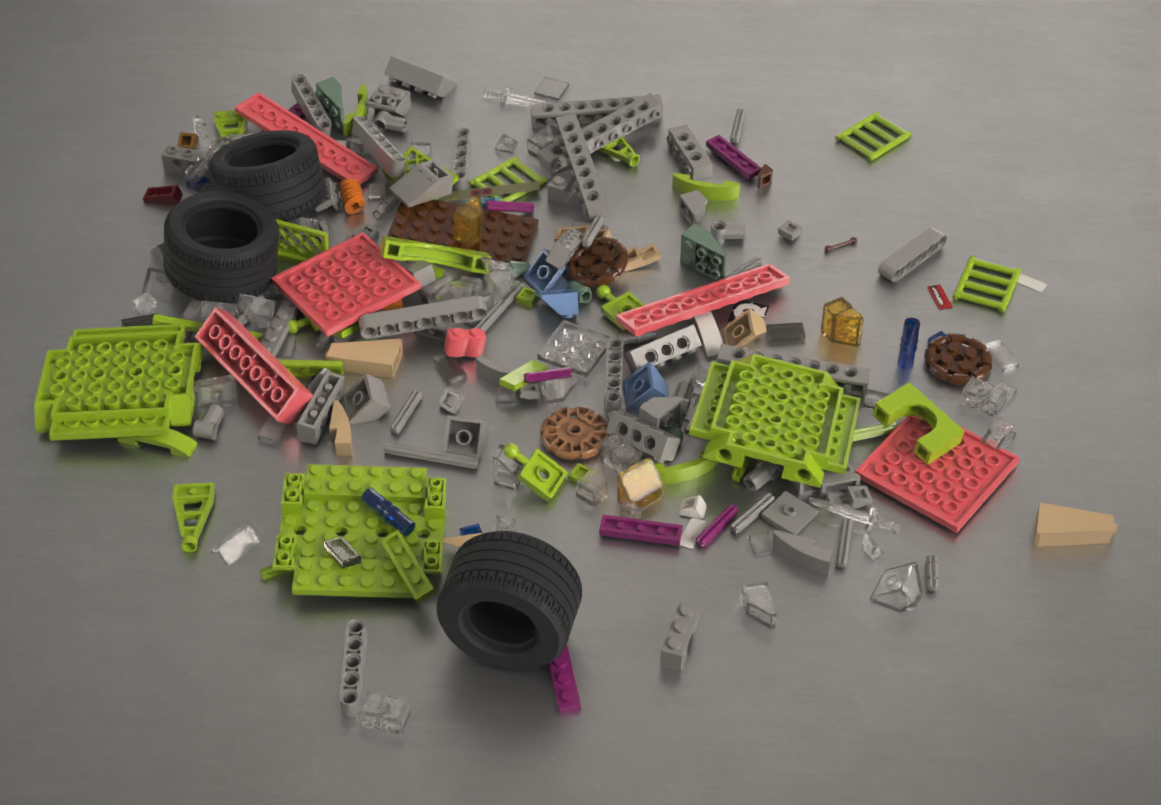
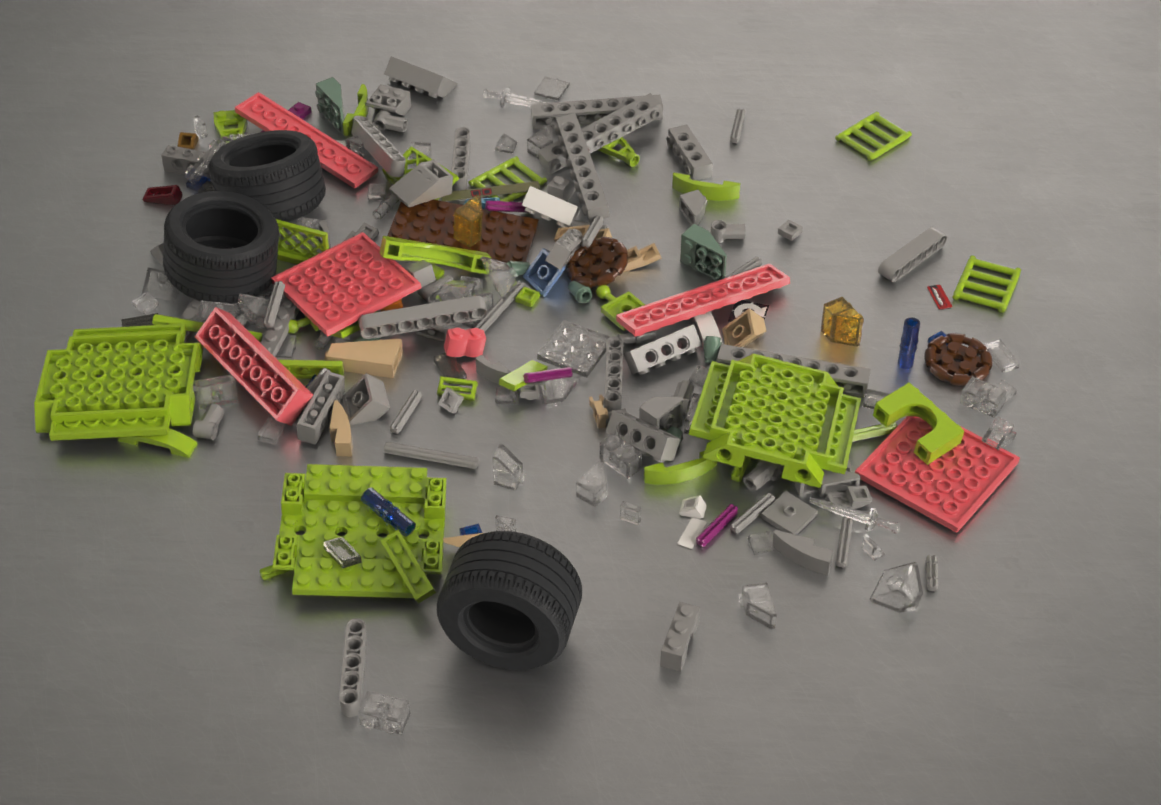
(188, 494): lime plate -> none
(236, 545): clear panel -> none
(274, 304): none -> light grey axle
(310, 104): light grey beam -> none
(331, 196): light grey bracket -> none
(351, 195): orange piece -> none
(465, 435): light grey slope -> none
(474, 384): none -> lime tile
(530, 475): lime plate -> none
(550, 207): none -> white slope
(558, 430): medium nougat plate -> none
(560, 300): medium blue slope -> none
(564, 683): magenta plate -> none
(577, 473): lime tile -> none
(599, 413): none -> tan plate
(640, 485): clear yellow slope -> none
(641, 530): magenta plate -> none
(643, 386): medium blue slope -> none
(711, 348): none -> sand green cone
(733, 157): magenta plate -> none
(765, 176): reddish brown slope -> none
(785, 332): clear smoke tile -> none
(853, 240): reddish brown hinge -> none
(1031, 283): white sticker -> none
(1071, 526): tan slope -> none

